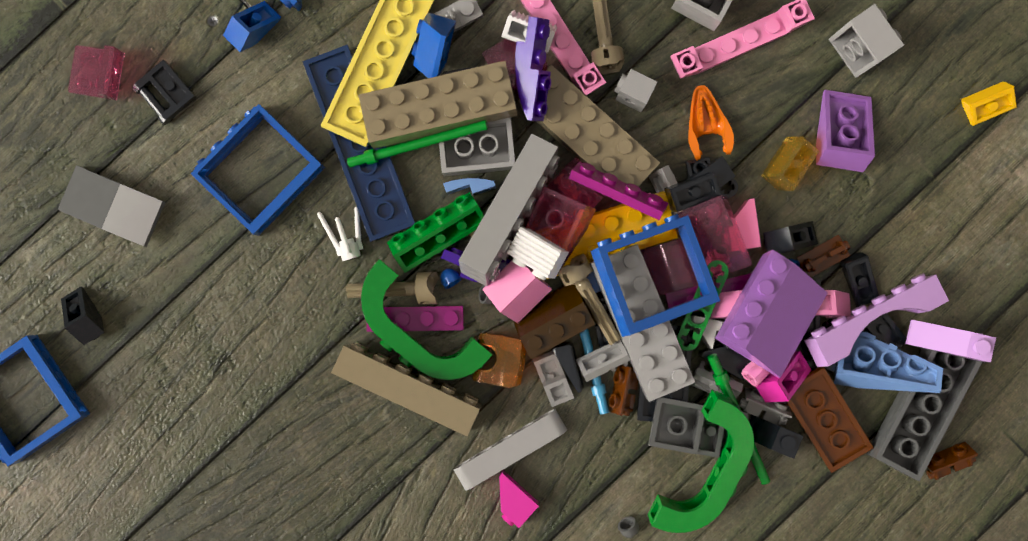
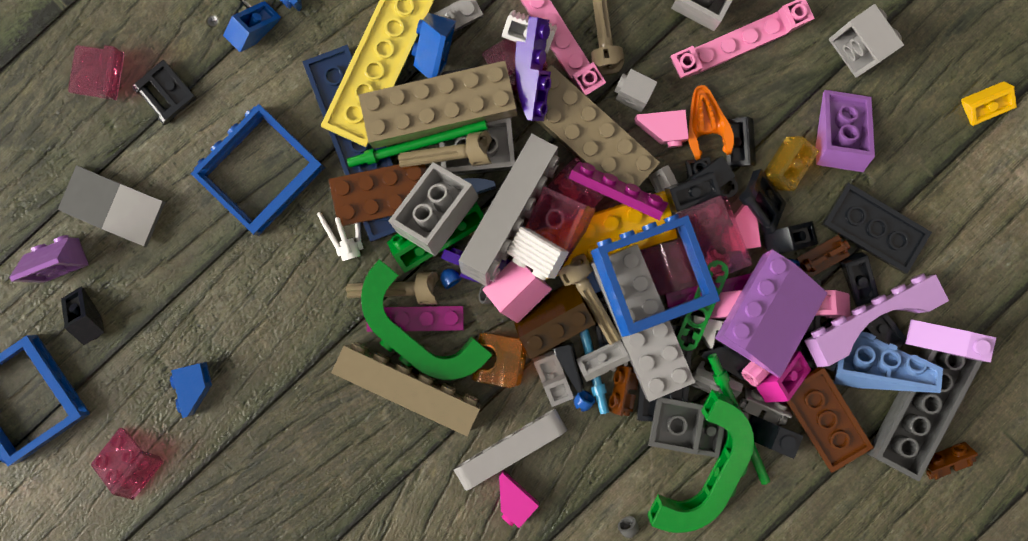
(50, 261): none -> medium lavender slope
(125, 466): none -> clear pink bracket
(191, 387): none -> blue slope
(373, 192): none -> reddish brown plate
(434, 208): none -> light grey brick
(474, 150): none -> dark tan piece
(584, 401): none -> blue hinge
(665, 127): none -> bright pink slope
(744, 143): none -> black slope
(768, 198): none -> black plate
(876, 228): none -> black plate

